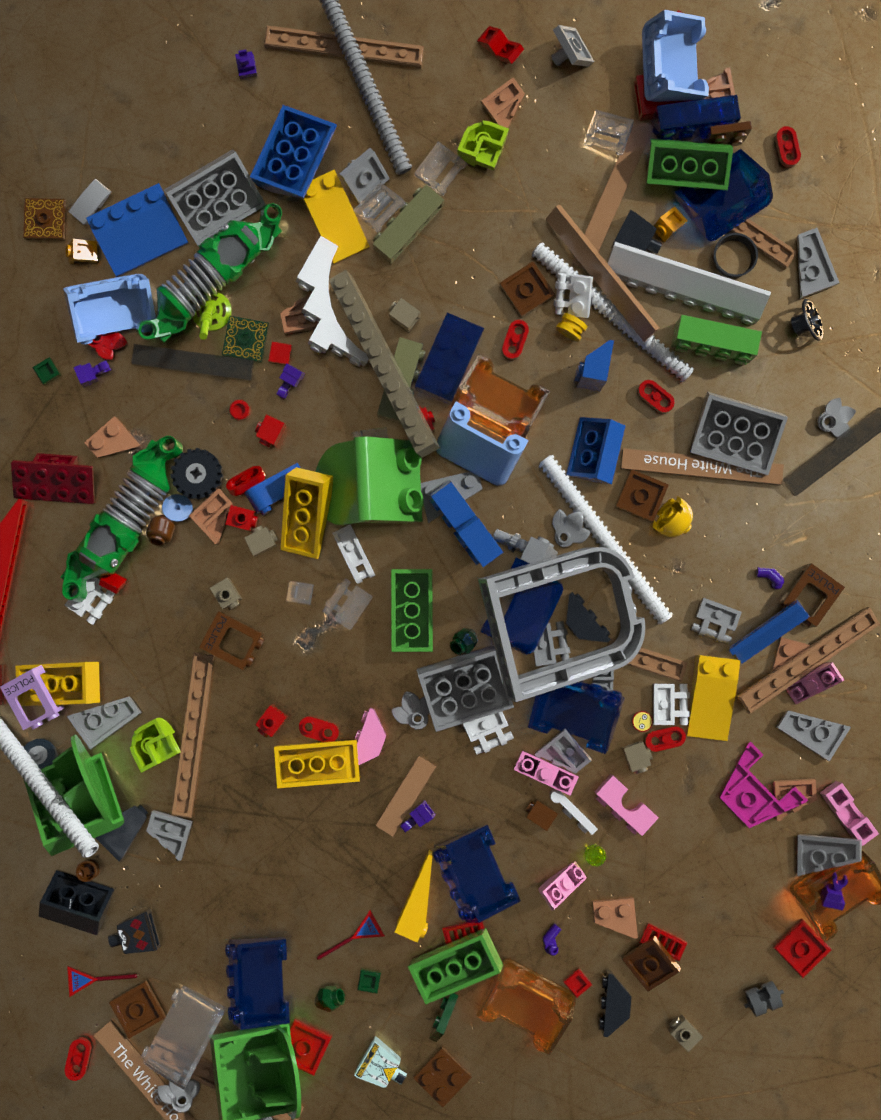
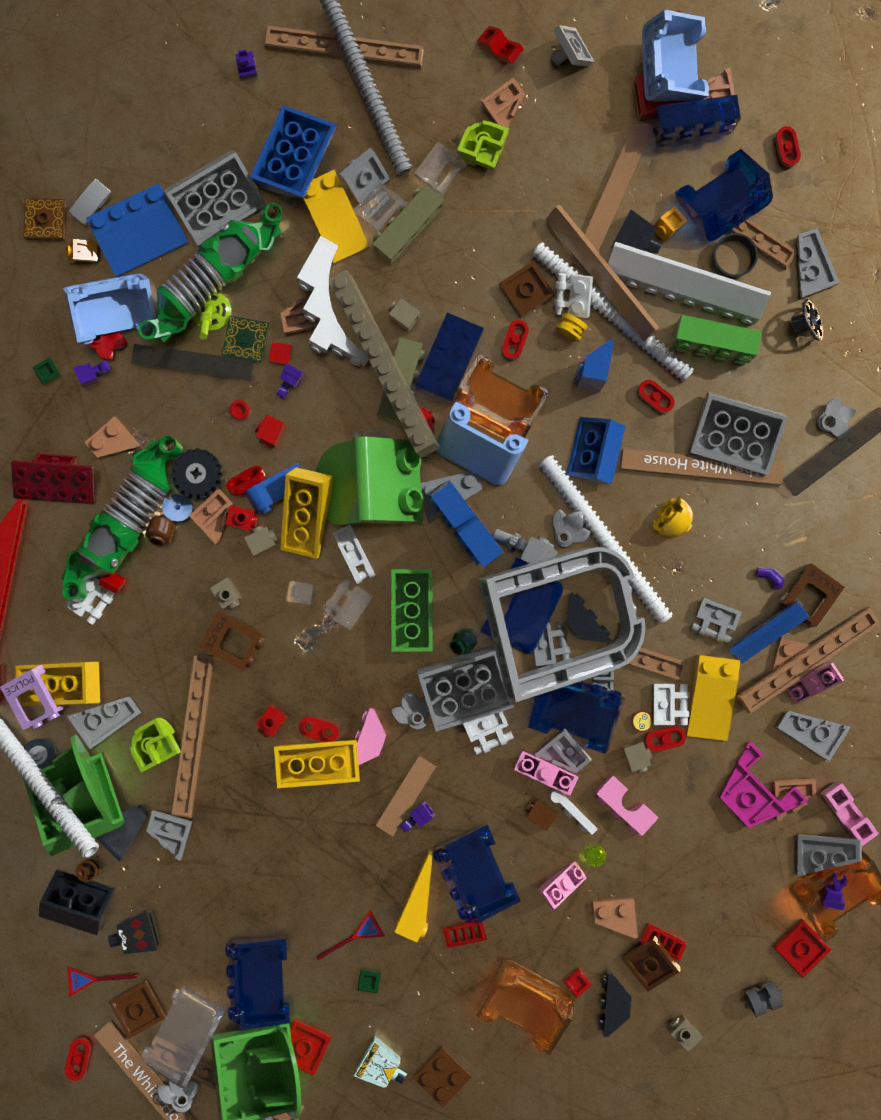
(329, 998): dark green rock -> none
(441, 1021): dark green wing -> none
(455, 966): bright green brick -> none
(549, 940): dark purple arm -> none
(612, 126): clear plate -> none
(642, 495): reddish brown plate -> none
(689, 164): bright green brick -> none
(729, 133): reddish brown plate -> none

